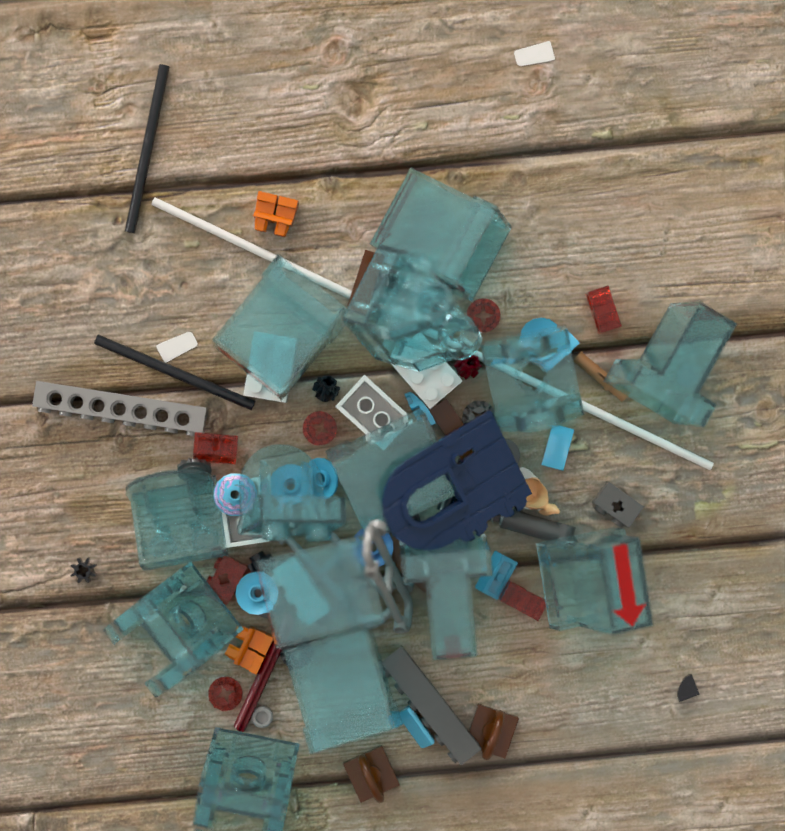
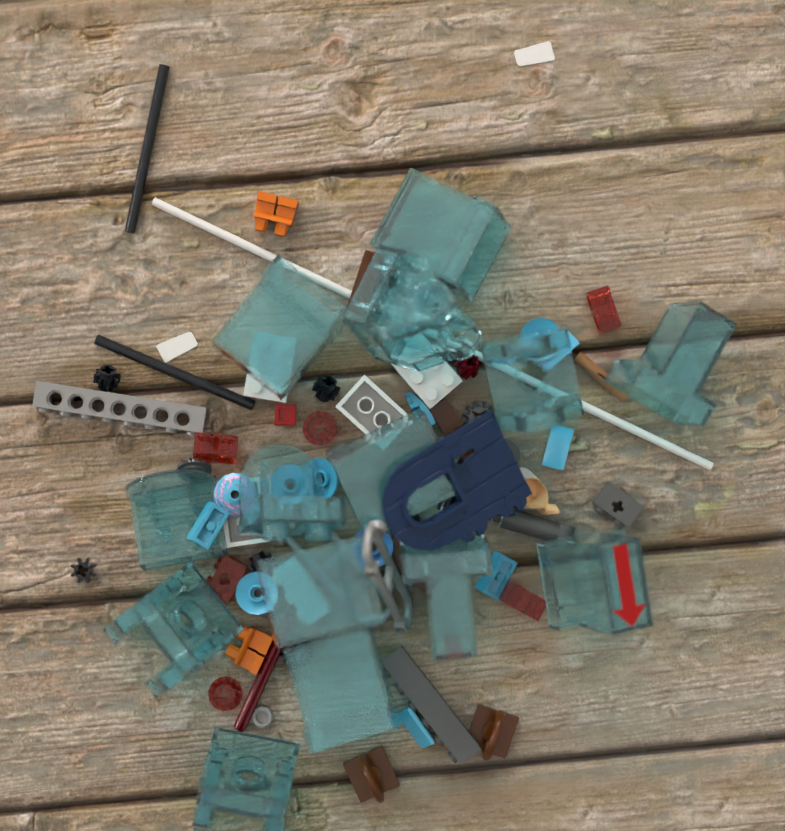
(106, 378): none -> black gear
(208, 525): none -> medium azure slope
(285, 414): none -> red tile
(490, 308): clear red gear -> none
(687, 688): black tile -> none

